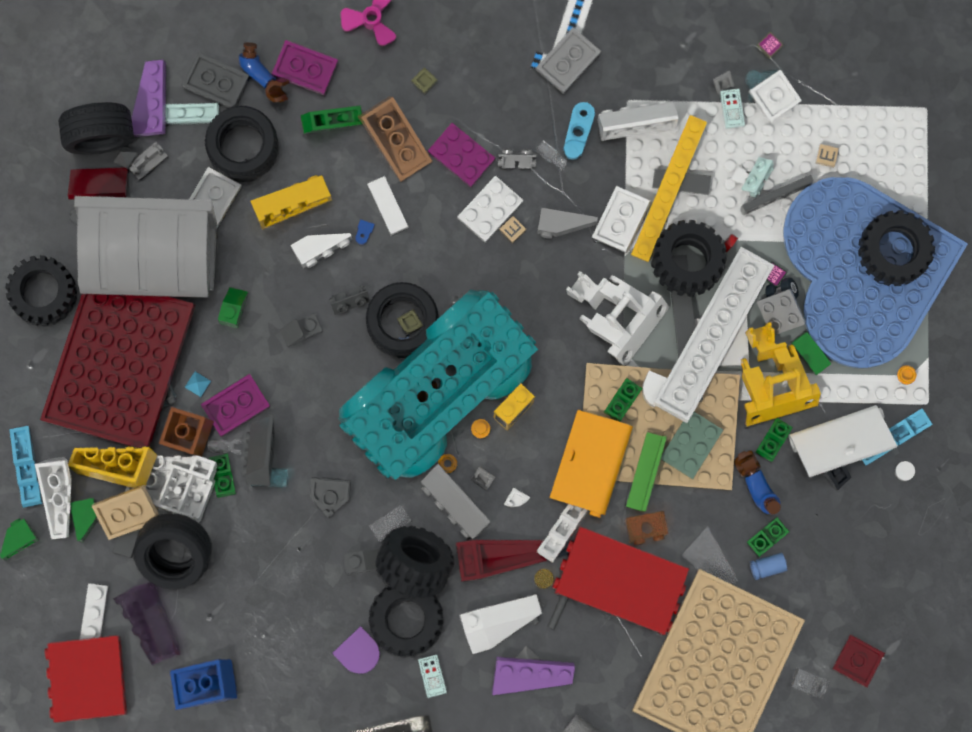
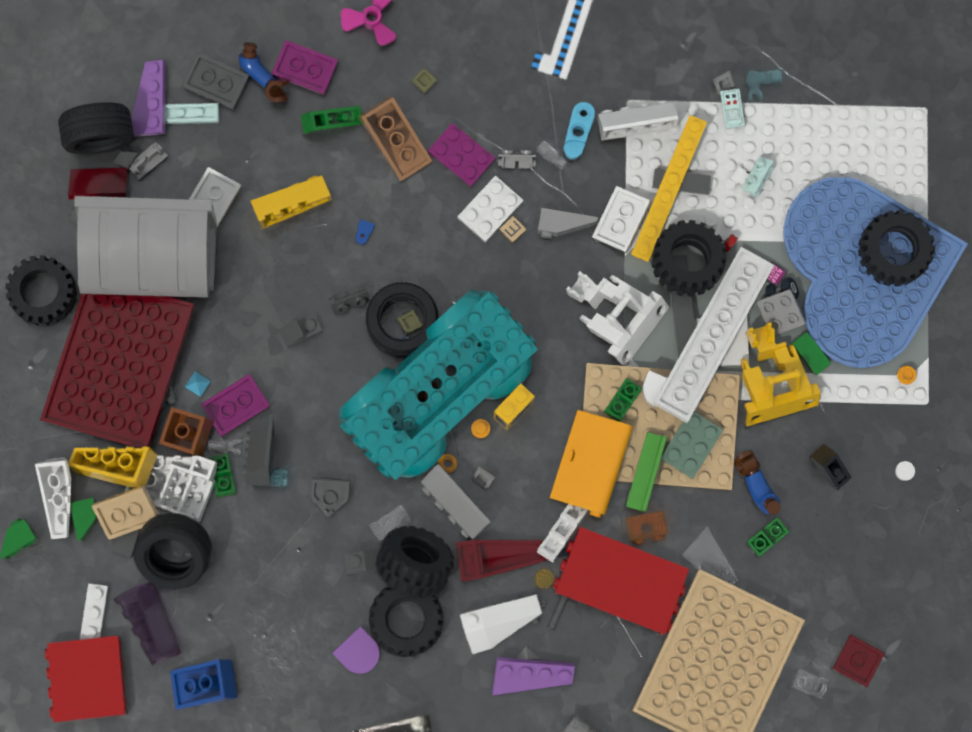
(25, 466): medium azure slope -> none
(230, 119): black tyre -> none
(232, 307): green slope -> none
(314, 247): white slope -> none
(387, 205): white tile -> none
(432, 676): light aqua tile -> none
(516, 498): white tile -> none
(568, 60): light grey plate -> none
(768, 566): medium blue piece -> none
(770, 45): tile -> none
(774, 439): green slope -> none
(775, 96): white plate -> none
(776, 195): dark grey tile -> none
(827, 155): tan tile -> none
(842, 440): white door -> none
(905, 430): medium azure slope -> none

